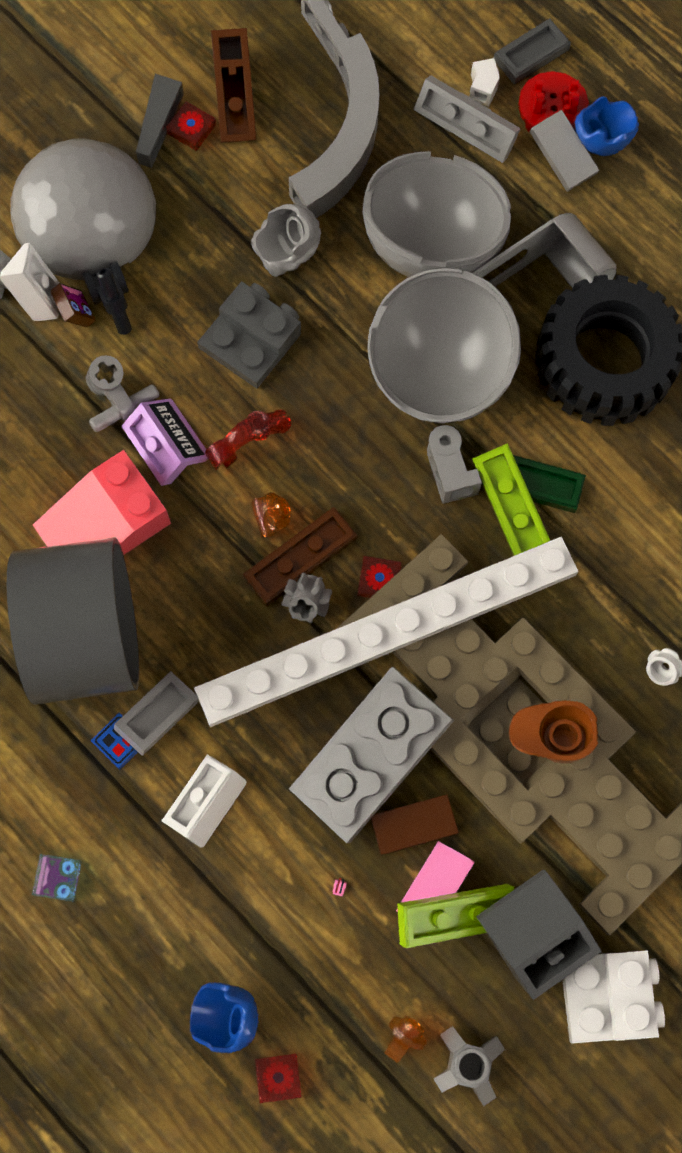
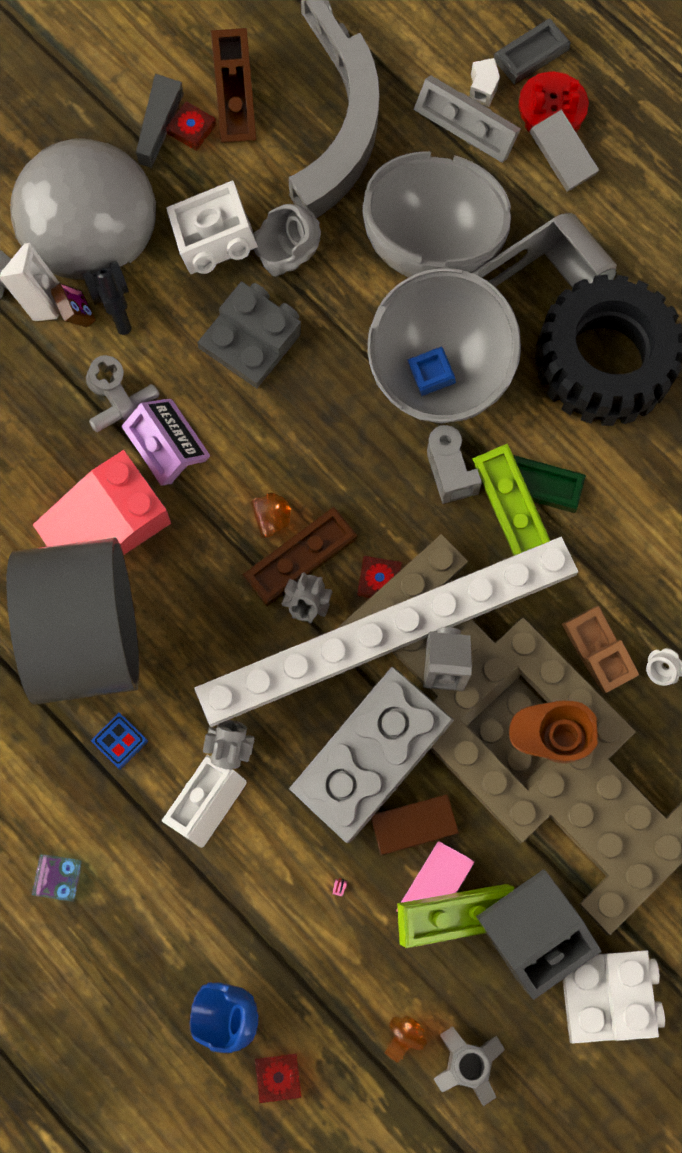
(156, 713): light grey tile -> none
(211, 228): none -> white plate
(228, 744): none -> light grey gear
(254, 427): clear red piece -> none
(431, 371): none -> blue tile
(447, 660): none -> light grey slope
(599, 650): none -> medium nougat slope
(606, 126): blue hair -> none

